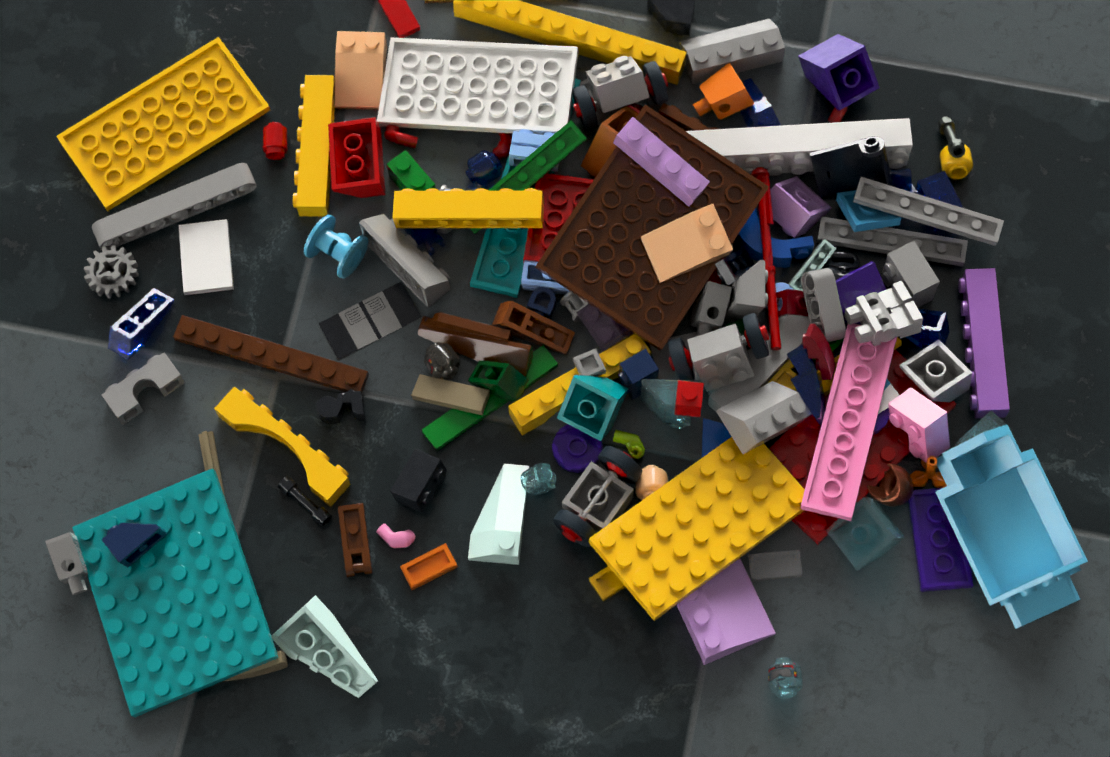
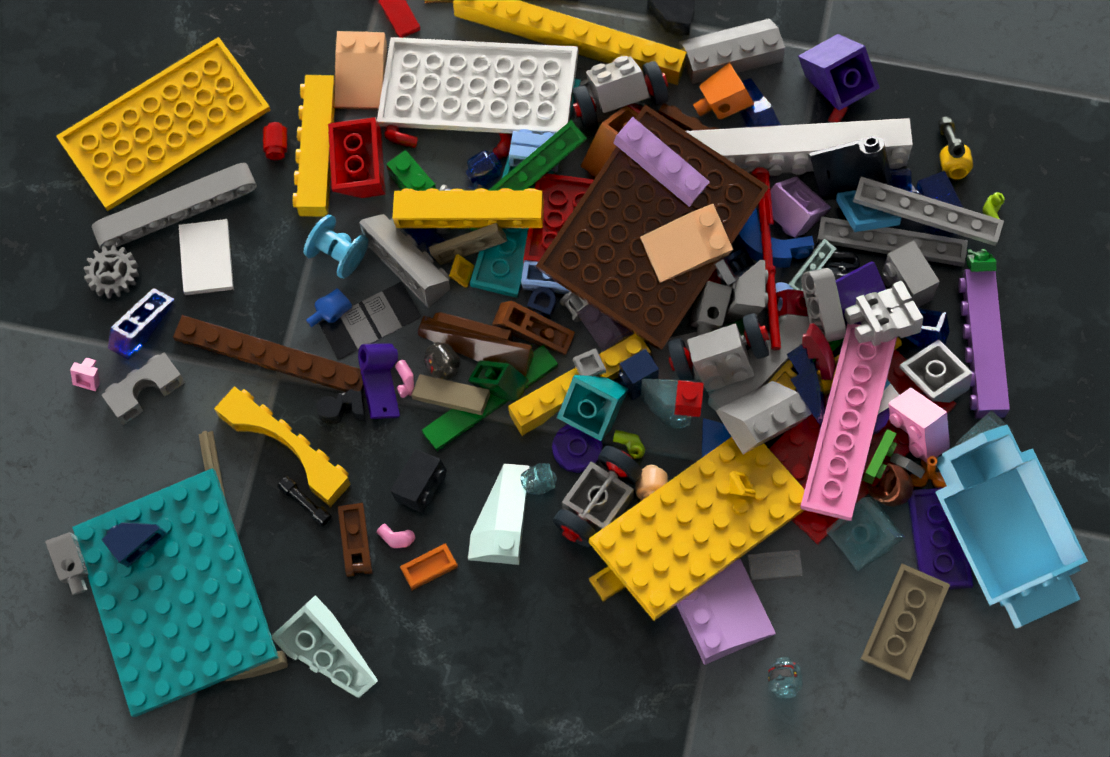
(85, 374): none -> bright pink tile
(330, 308): none -> blue piece
(375, 367): none -> dark purple door
(407, 378): none -> bright pink arm
(461, 270): none -> yellow slope
(468, 243): none -> dark tan tile
(741, 484): none -> yellow slope
(876, 466): none -> bright green plate
(905, 622): none -> dark tan plate
(907, 464): none -> light grey tile
(980, 261): none -> green plate
(993, 205): none -> lime arm

